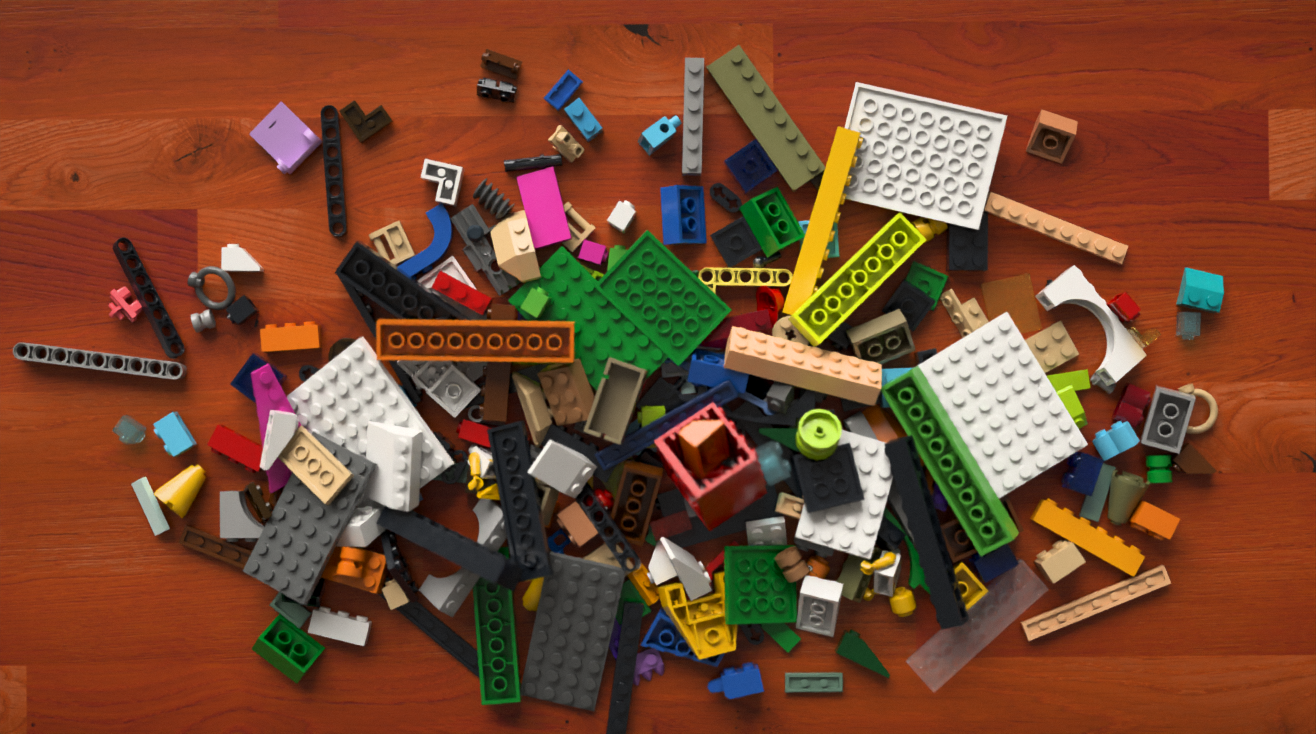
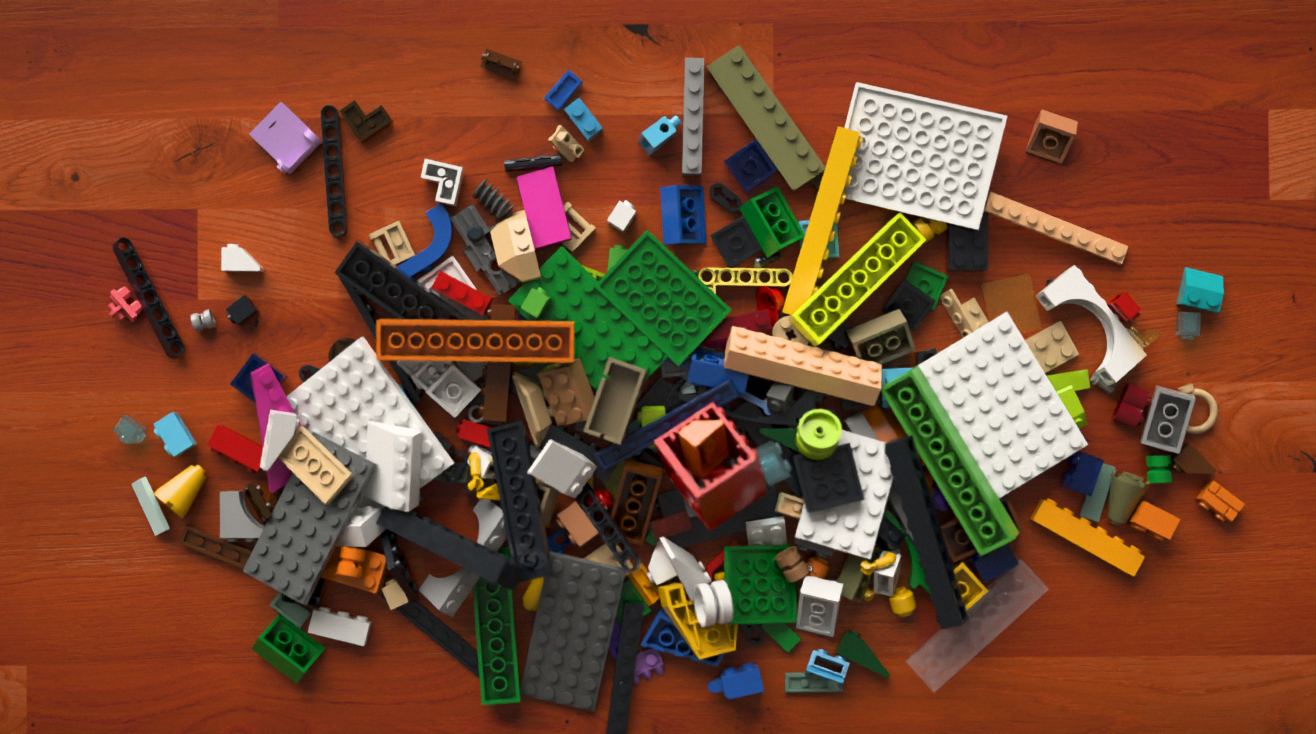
(91, 361): light grey beam -> none
(197, 281): dark grey piece -> none
(291, 337): orange brick -> none
(505, 92): black hinge -> none
(593, 252): dark pink brick -> none
(712, 603): none -> white wheel
(824, 673): none -> dark azure window
(1059, 560): tan brick -> none
(1095, 602): light nougat plate -> none
(1115, 440): medium azure brick -> none
(1220, 501): none -> orange brick

